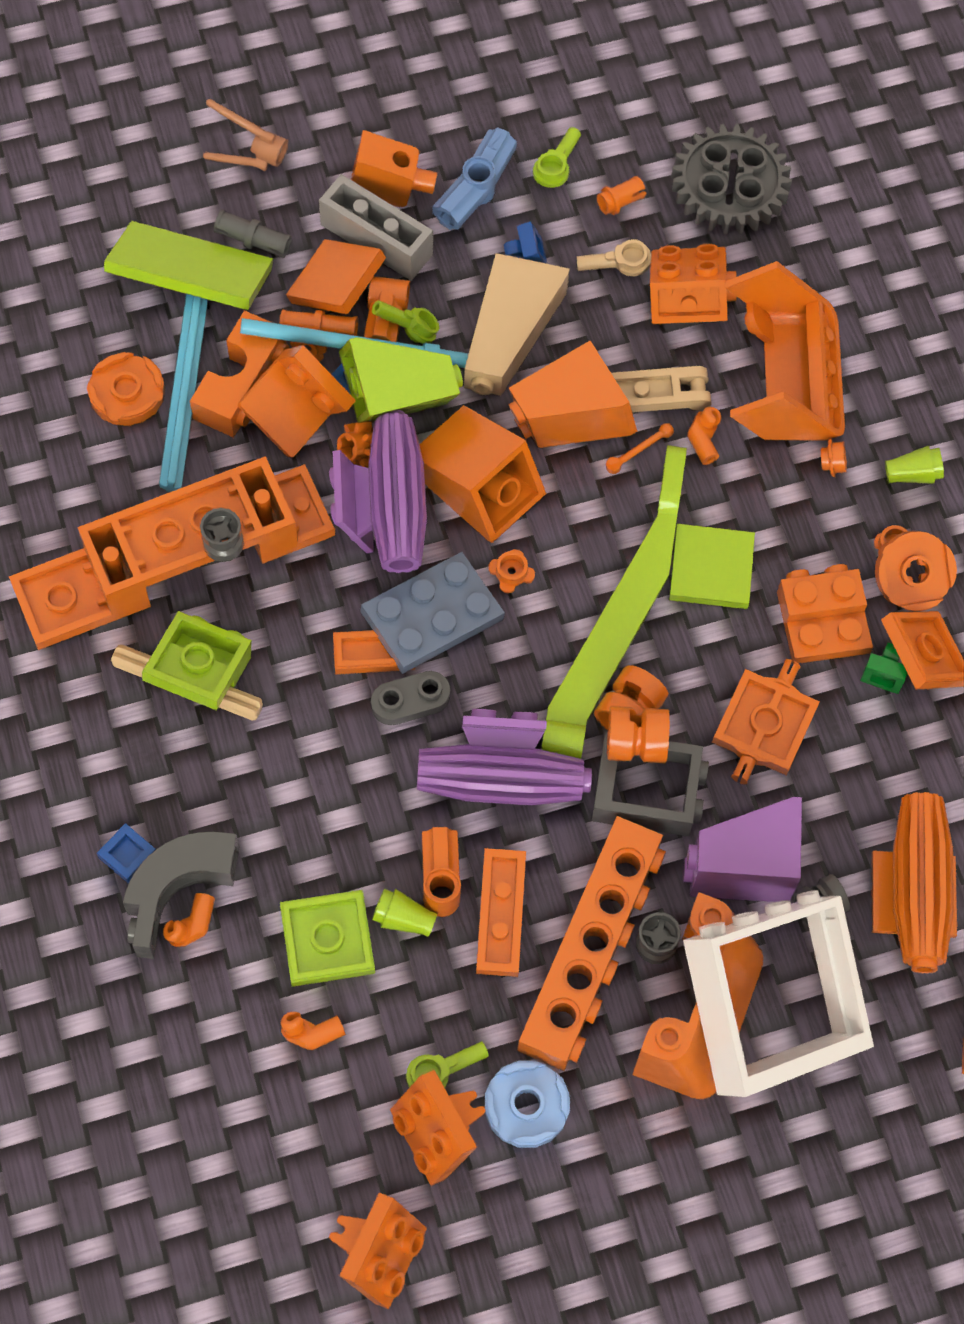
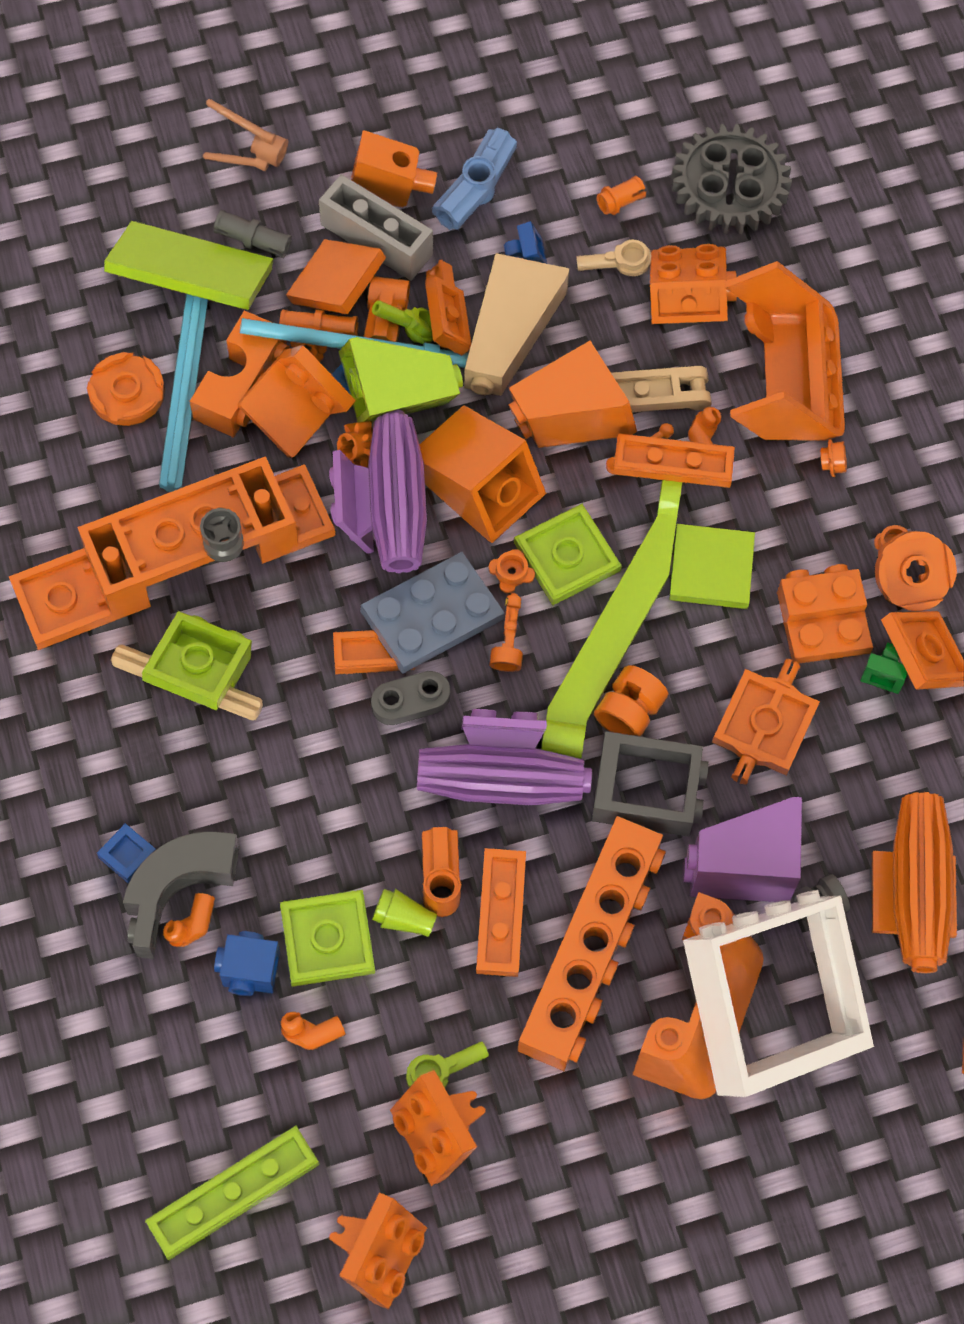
(232, 1192): none -> lime tile
(248, 963): none -> blue brick
(447, 309): none -> orange hinge
(507, 657): none -> orange piece
(523, 1129): light blue tile -> none
(552, 167): lime plate -> none
(567, 554): none -> lime tile
(638, 734): orange wheel -> none
(660, 929): dark grey wheel -> none
(674, 460): none -> orange tile
(916, 467): lime cone -> none

